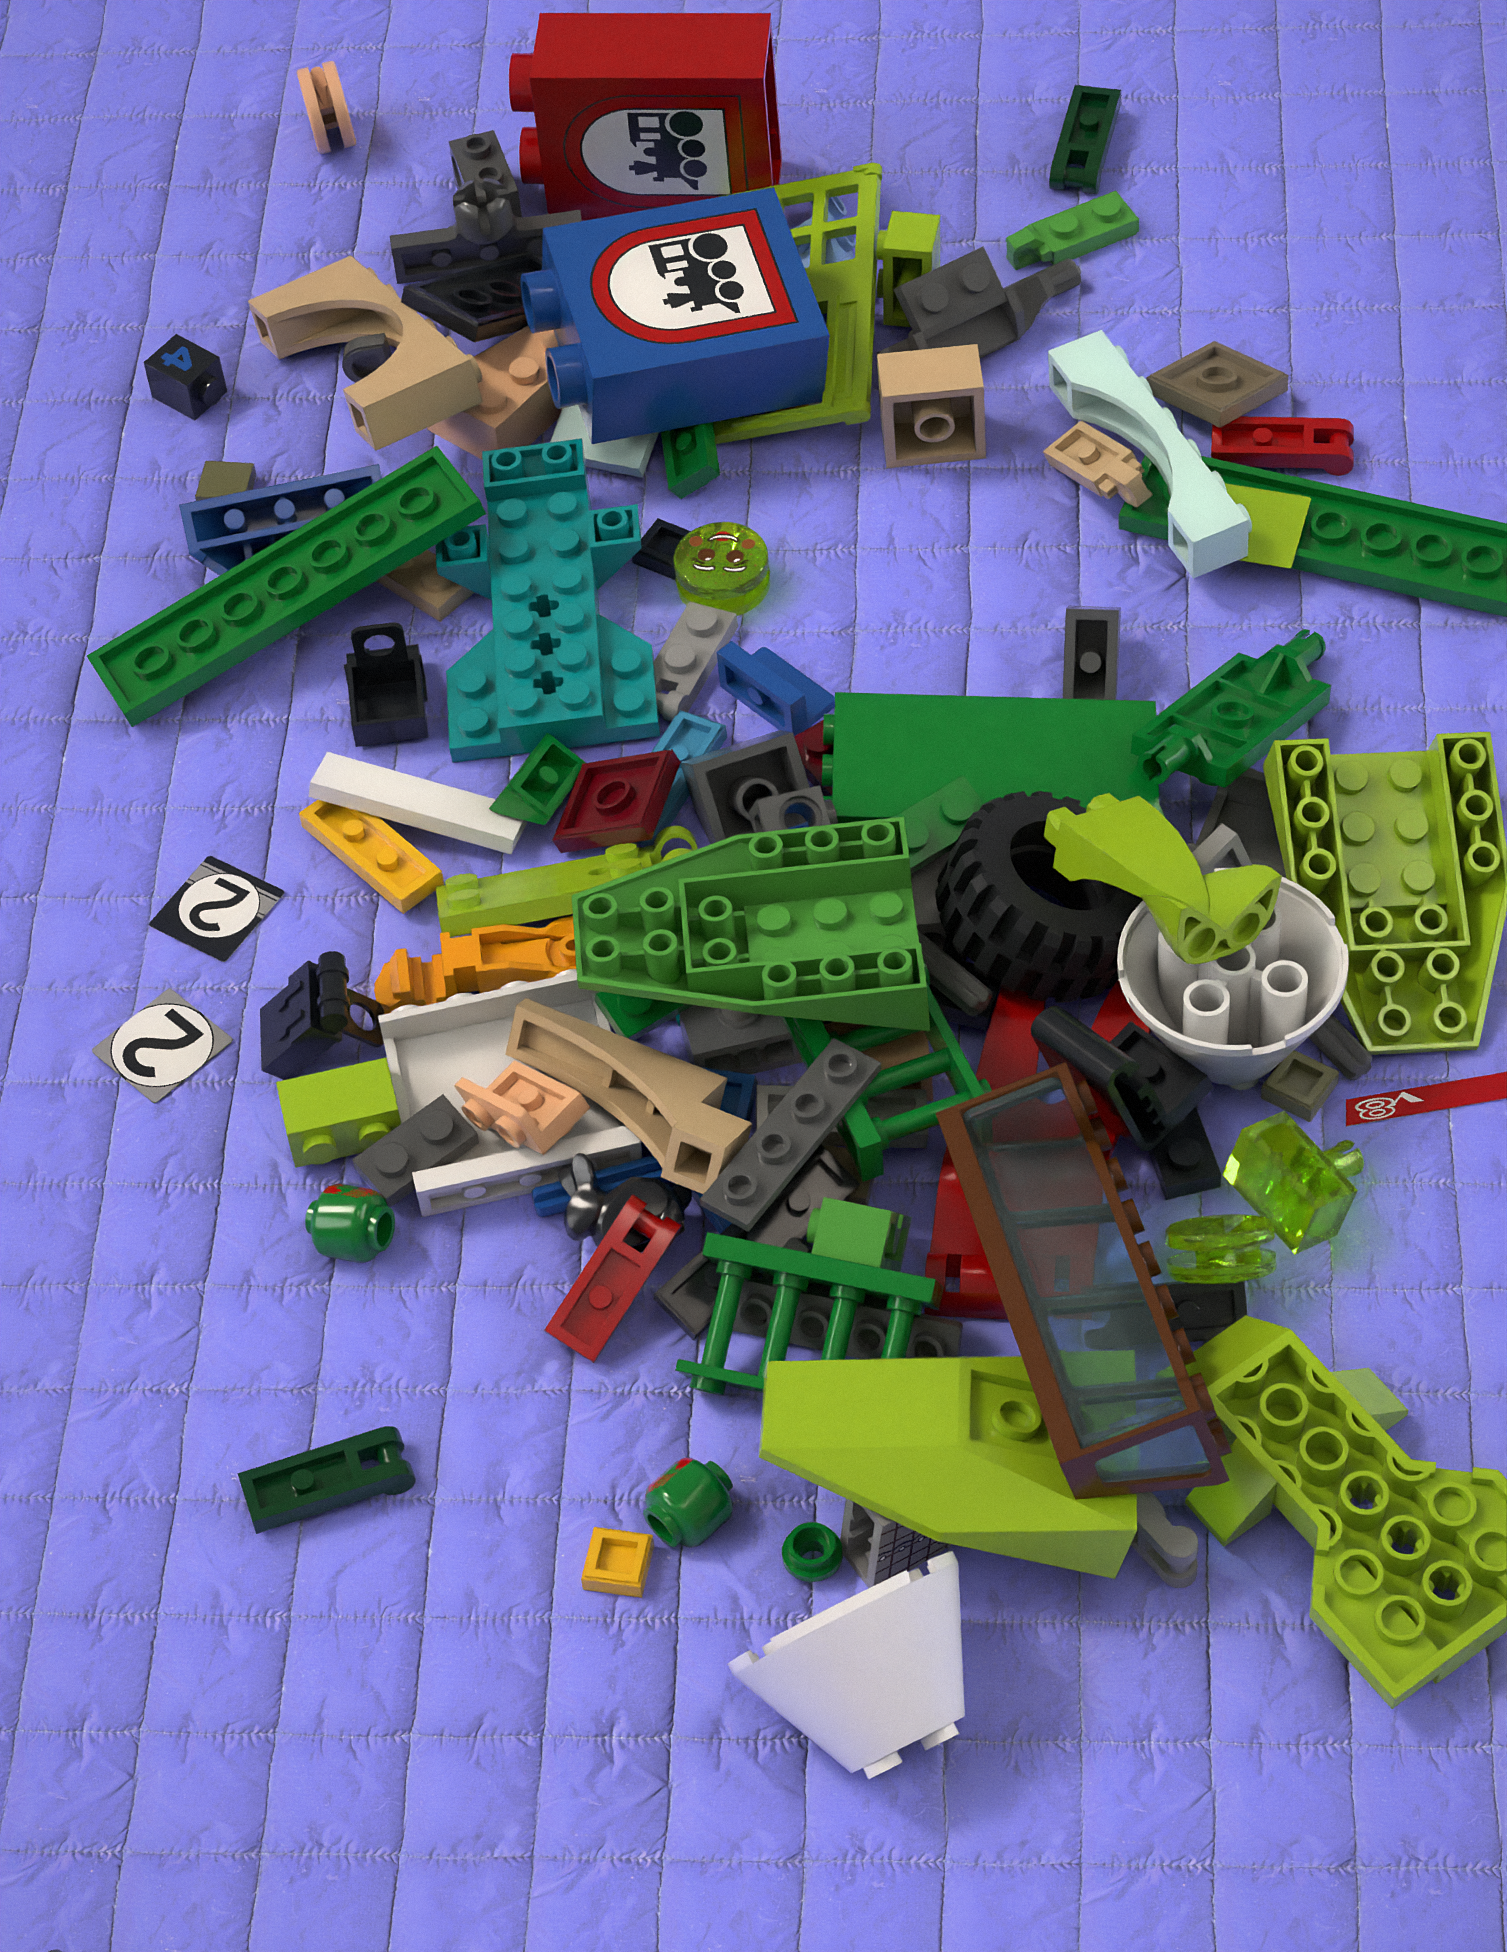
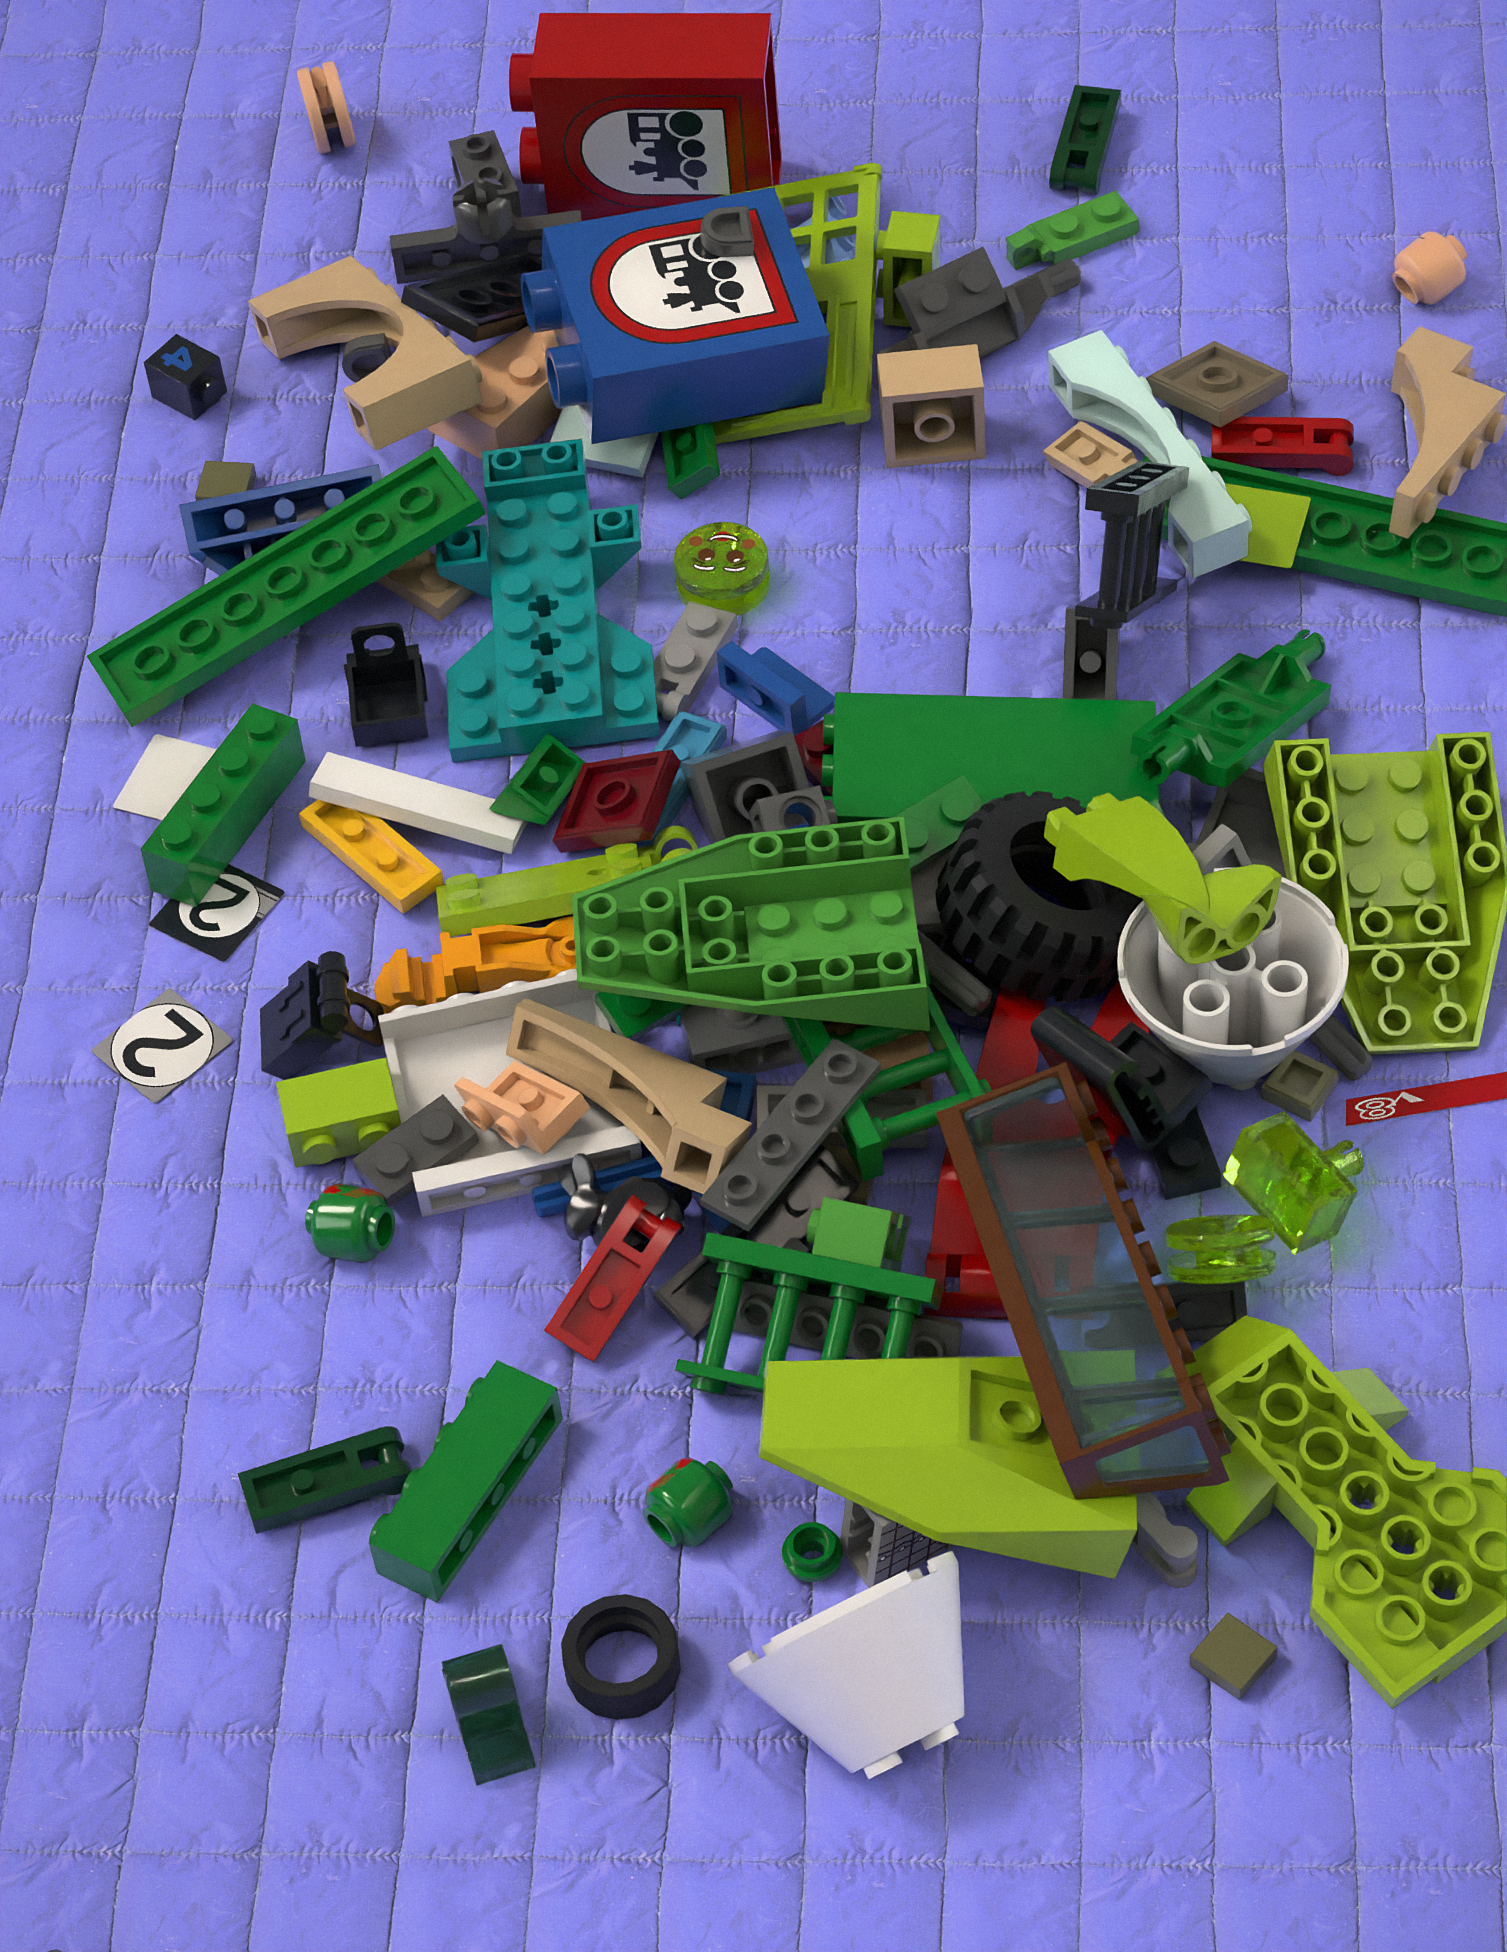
(162, 776): none -> white sticker
(223, 805): none -> green brick
(465, 1480): none -> green brick
(488, 1713): none -> clear green tile
(615, 1615): none -> black tyre
(617, 1562): yellow tile -> none
(659, 548): black tile -> none
(727, 232): none -> dark grey tile
(1134, 513): none -> black fence
(1233, 1656): none -> olive tile
(1430, 268): none -> light nougat head
(1450, 419): none -> tan arch

